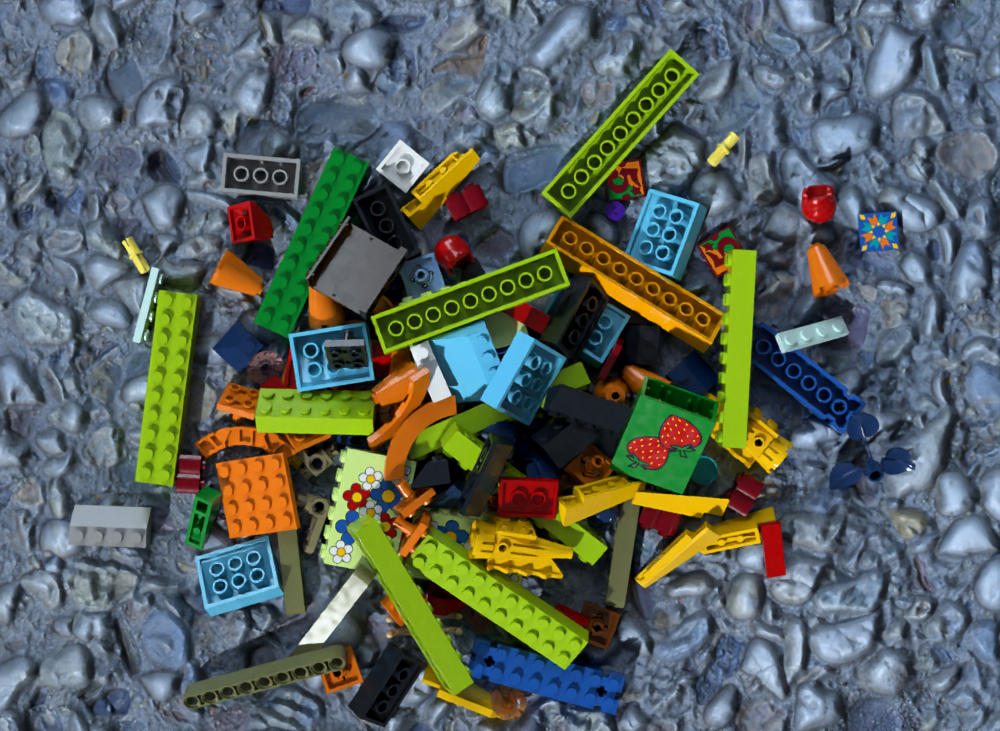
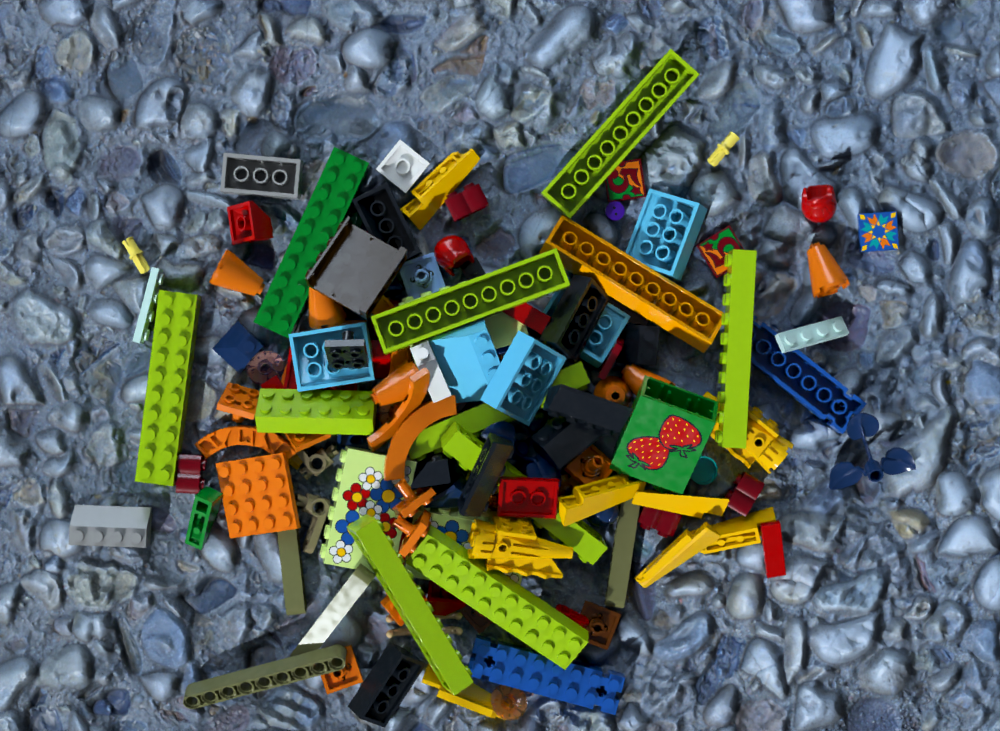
(239, 576): medium azure slope -> none
(693, 374): dark blue slope -> none

